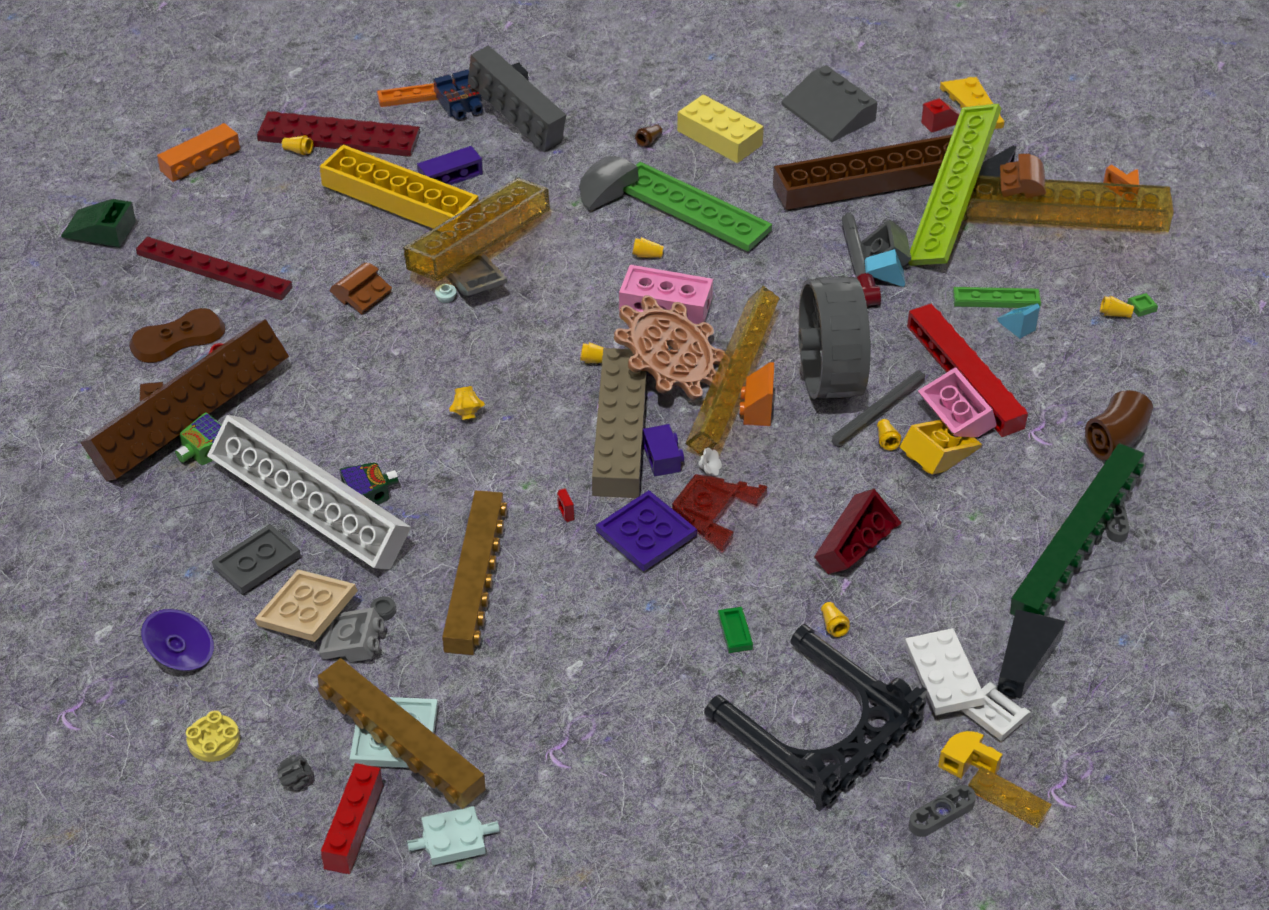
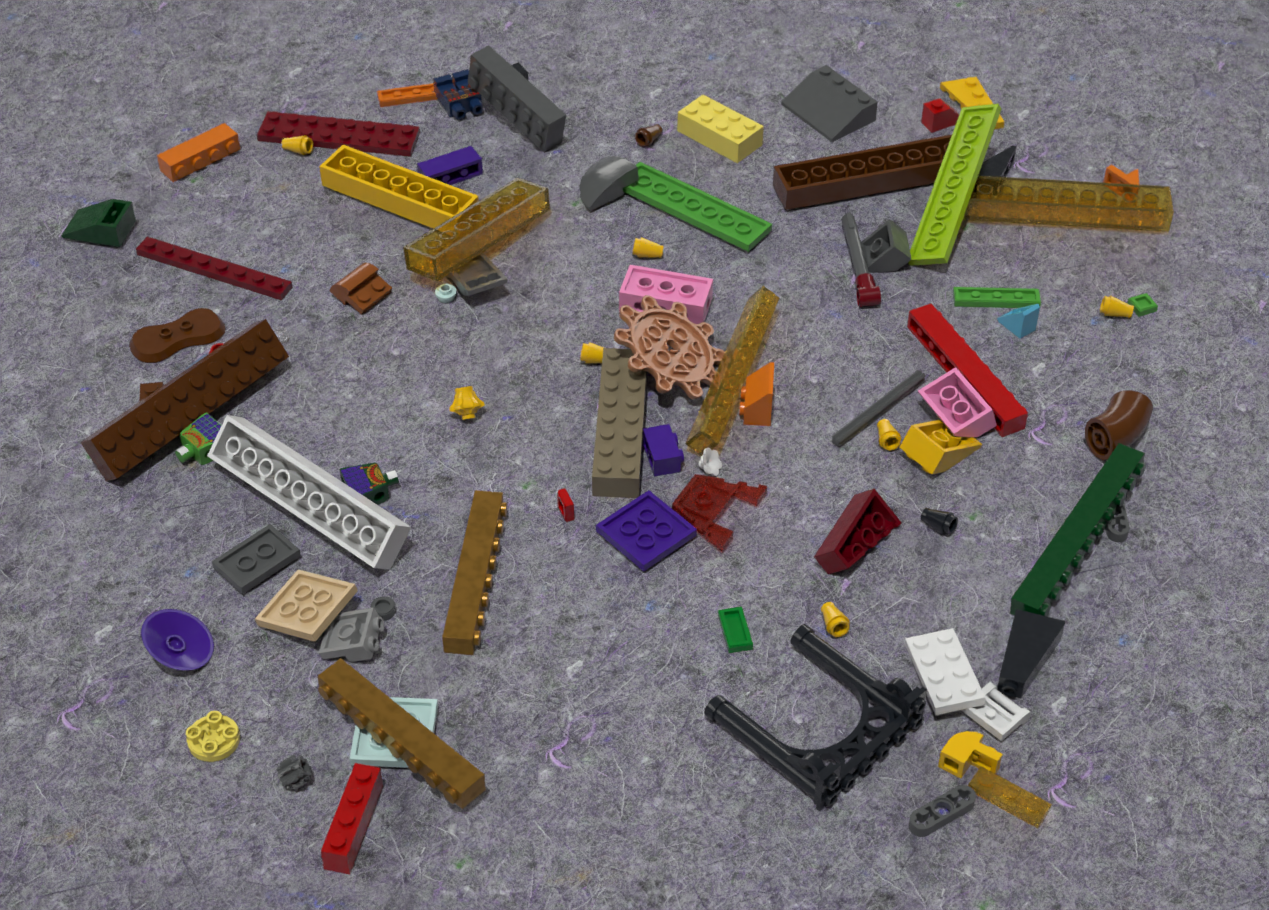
(453, 835): light aqua plate -> none
(834, 337): dark grey wheel -> none
(886, 267): medium azure slope -> none
(942, 521): none -> black cone
(1023, 176): dark orange brick -> none

